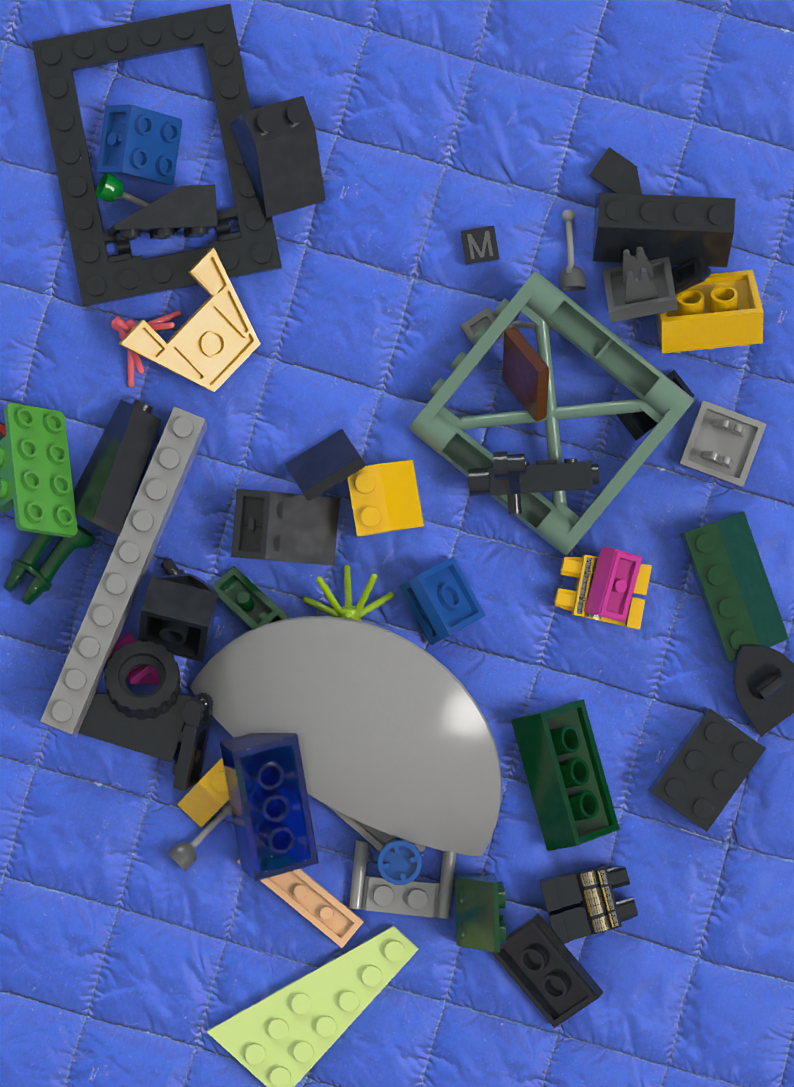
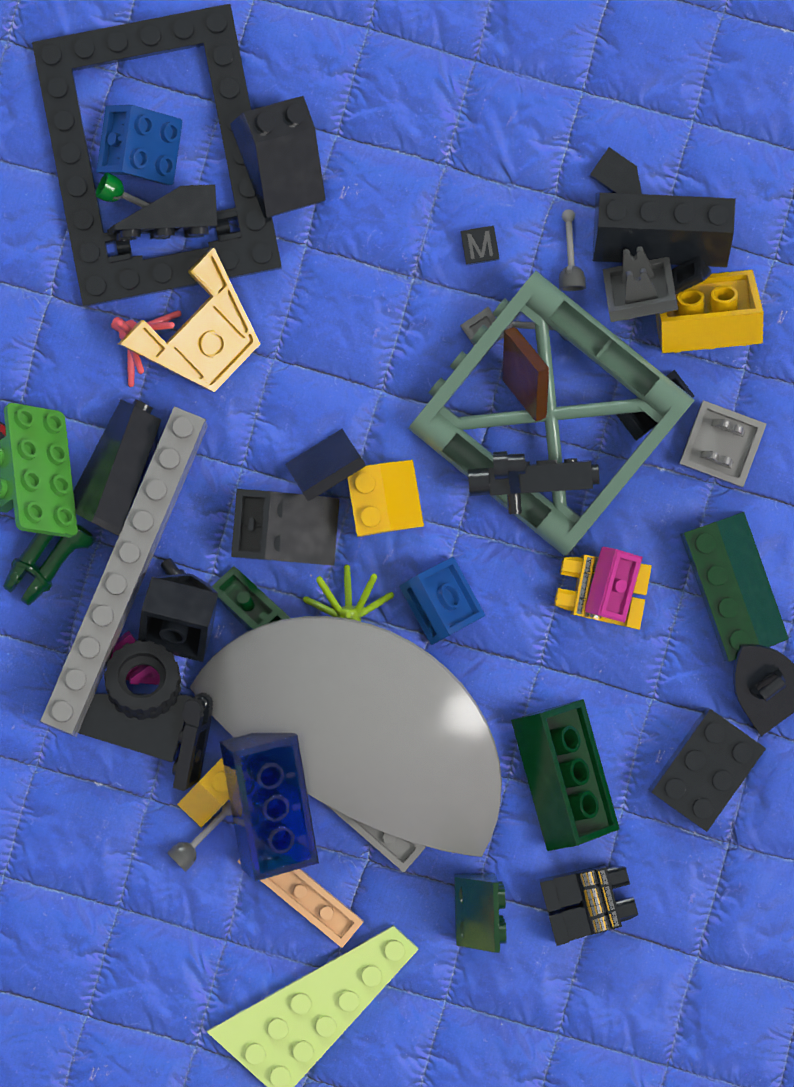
(399, 861): blue piece -> none
(413, 899): light grey plate -> none
(547, 971): black tile -> none

